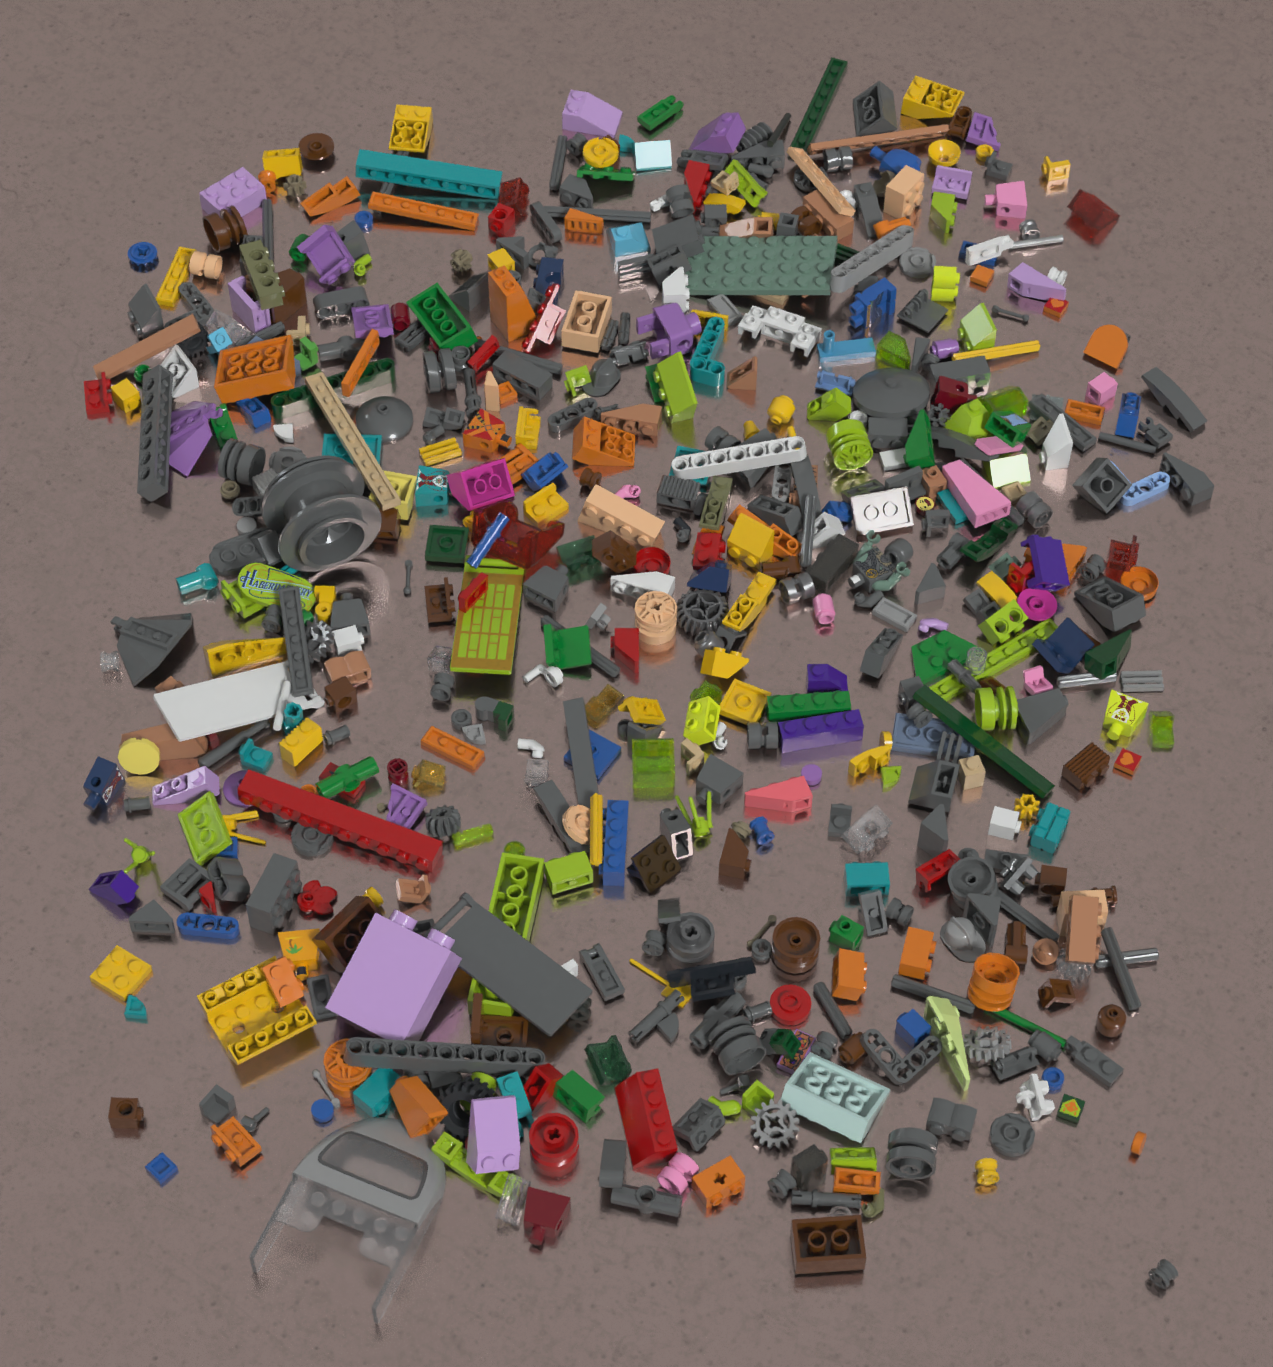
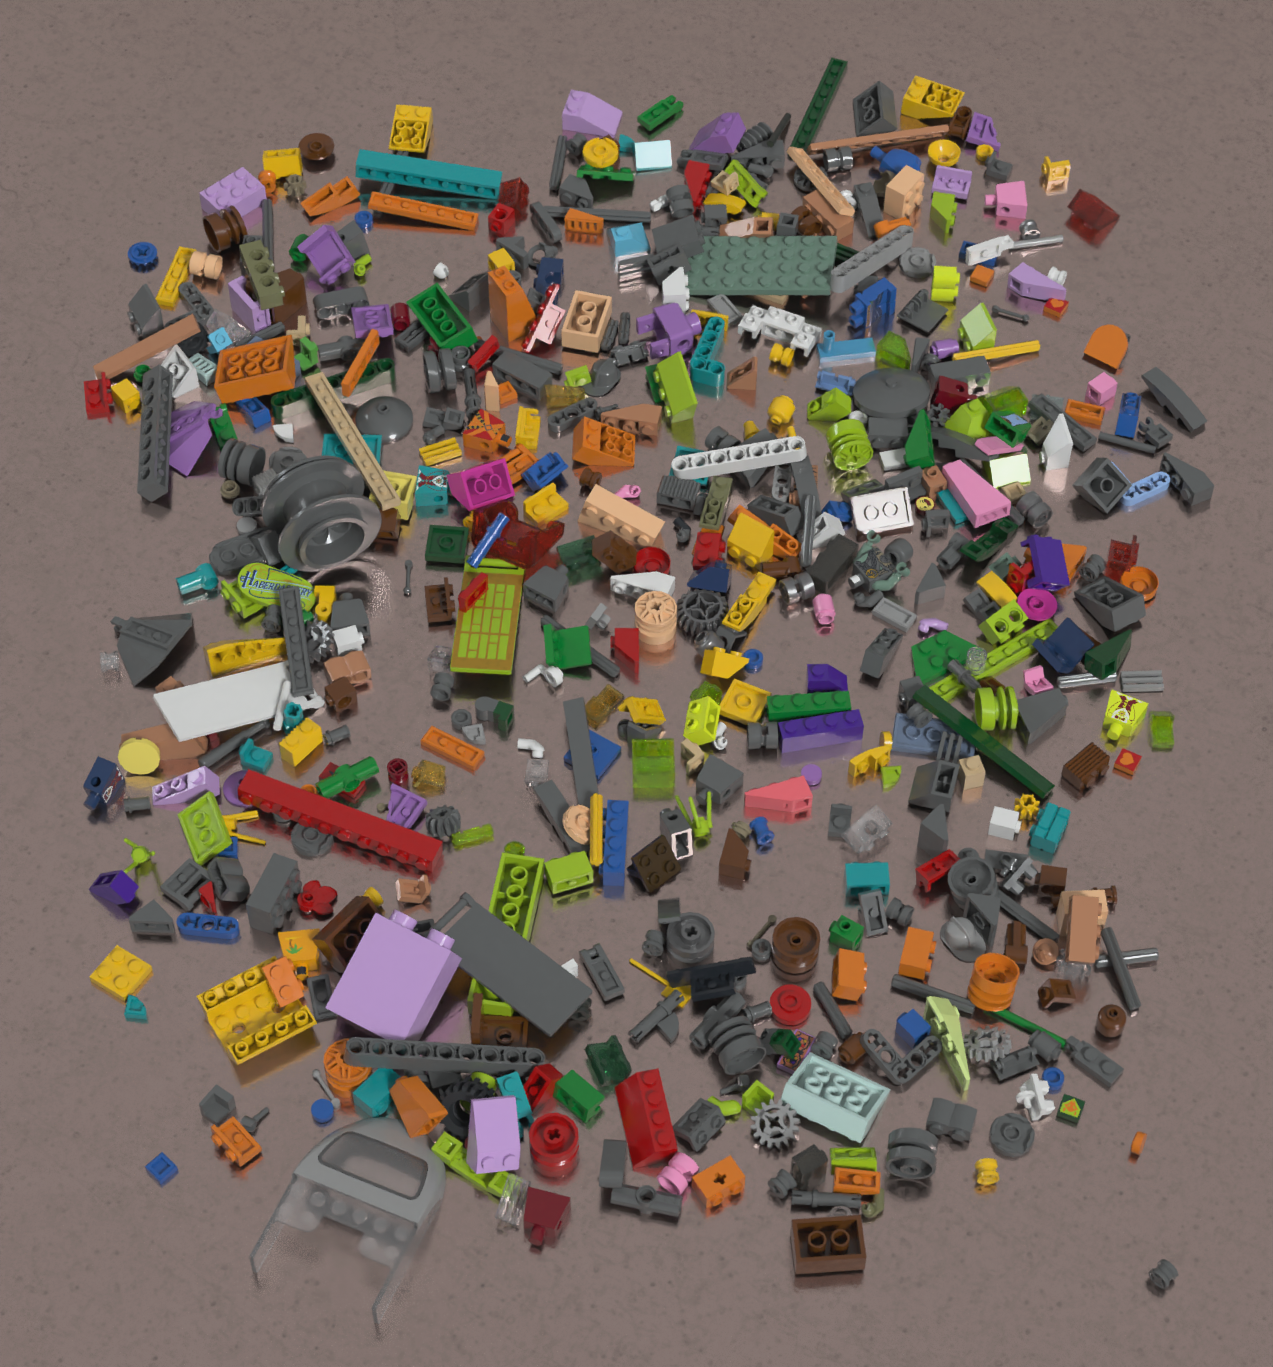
(121, 1105): reddish brown brick -> none
(208, 377): none -> light aqua slope
(441, 271): none -> white hinge
(461, 260): dark tan gear -> none
(560, 395): none -> clear yellow slope
(755, 658): none -> blue tile
(781, 354): none -> yellow wheel

